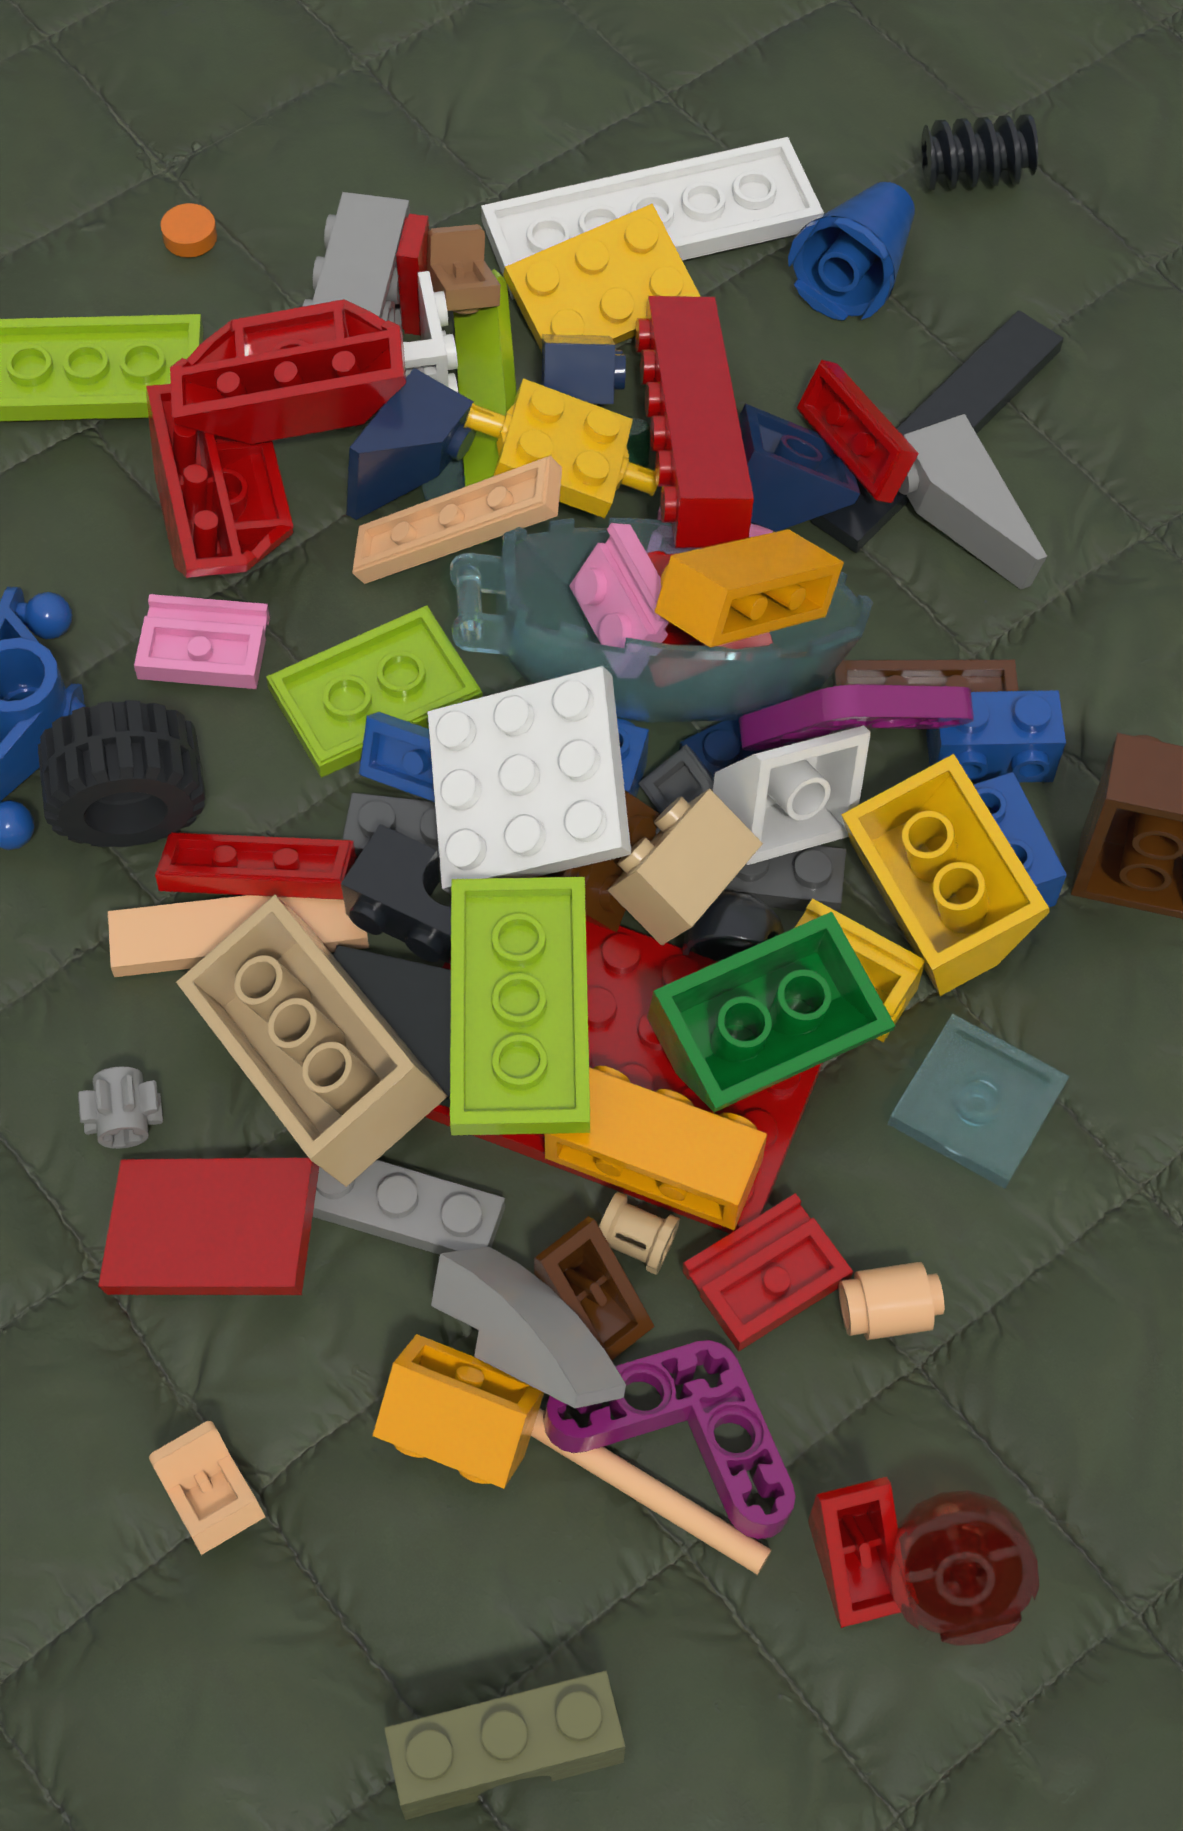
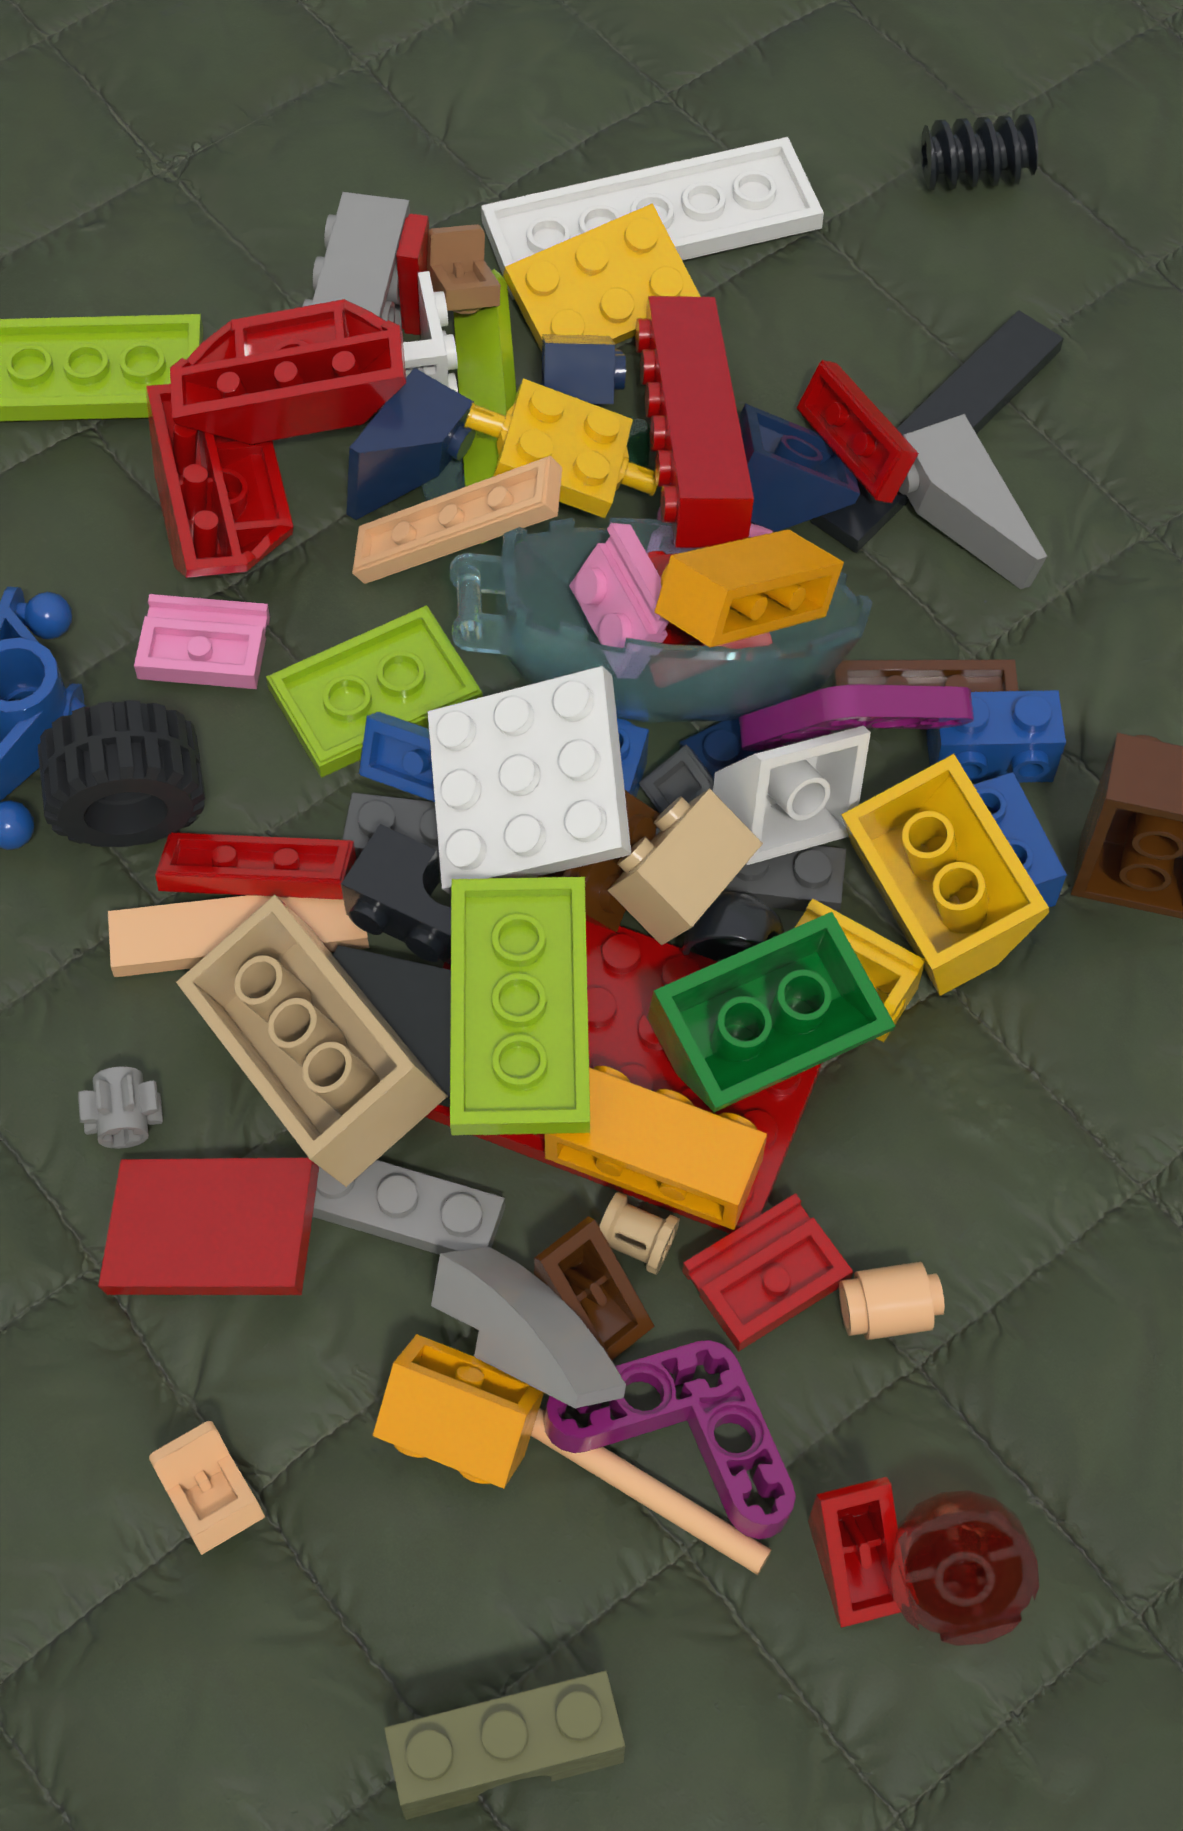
(189, 230): orange tile -> none
(853, 252): blue cone -> none
(978, 1100): clear light blue plate -> none

